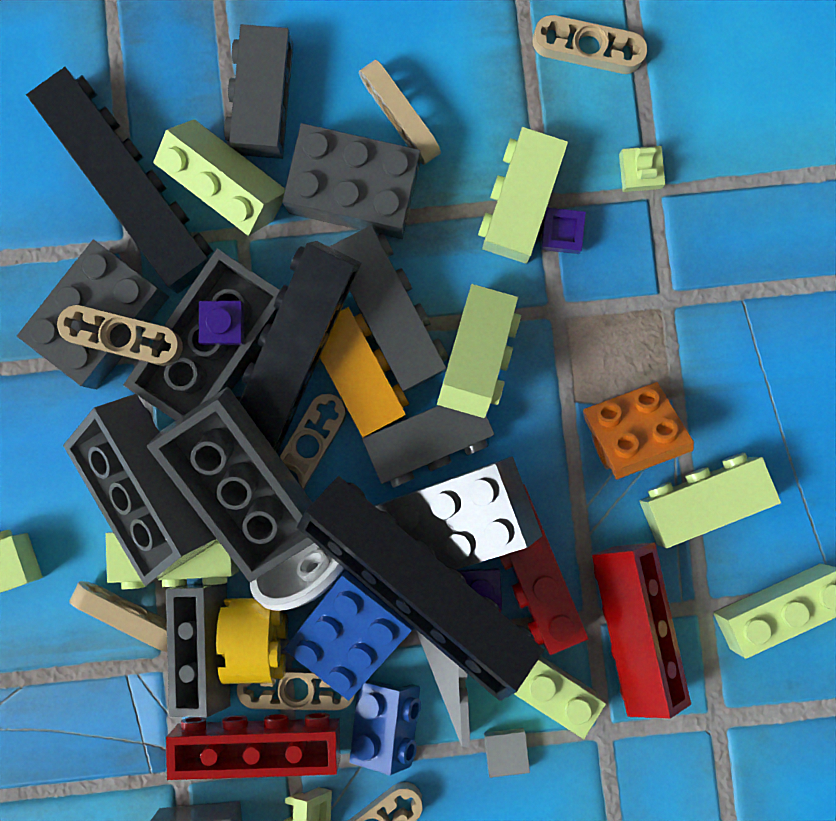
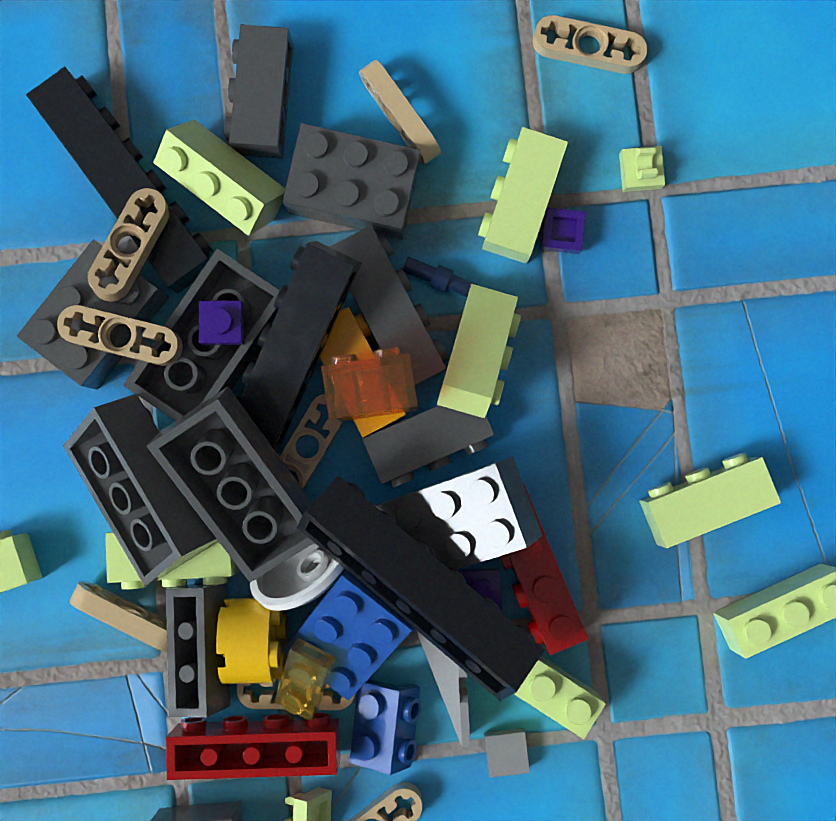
(123, 227): none -> tan beam
(304, 679): none -> clear yellow plate
(369, 386): none -> clear orange brick
(440, 277): none -> dark blue bar
(637, 431): orange plate -> none
(641, 631): red brick -> none

